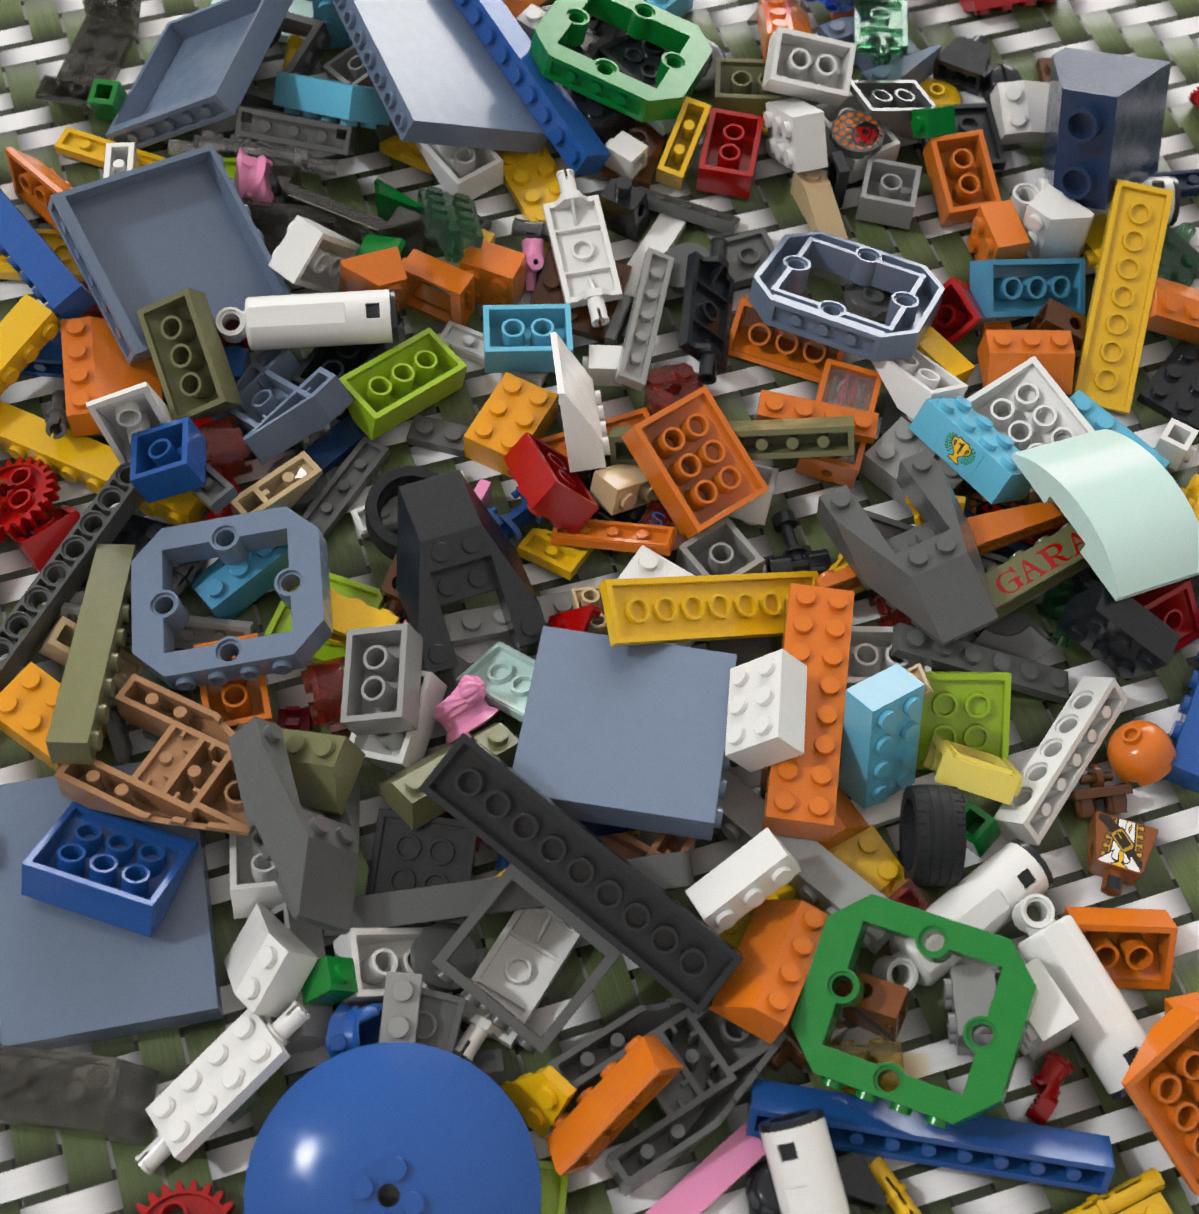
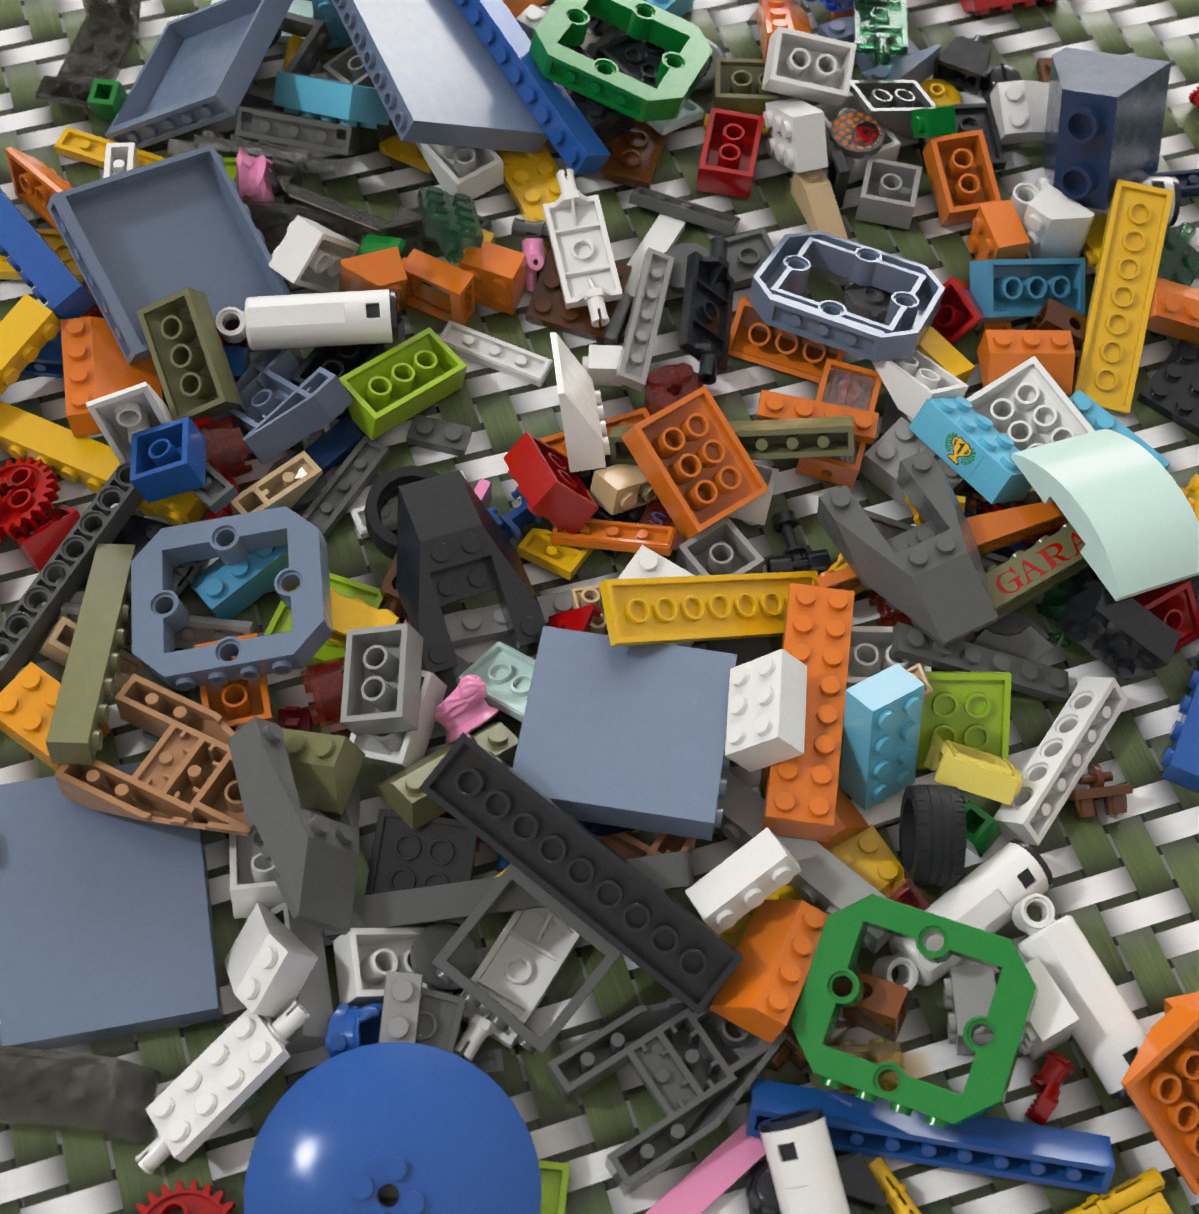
(57, 418): dark grey pin -> none
(108, 868): blue slope -> none
(118, 733): dark grey tile -> none
(330, 981): green brick -> none
(389, 199): green slope -> none
(505, 417): light orange brick -> none
(520, 338): medium azure brick -> none
(540, 1097): yellow wing -> none
(611, 1104): orange slope -> none
(625, 208): black torso -> none
(627, 155): white brick -> none
(683, 143): yellow brick -> none
(1117, 850): torso -> none
(1130, 943): orange slope -> none
(1140, 752): orange cylinder -> none
(1176, 443): white brick -> none

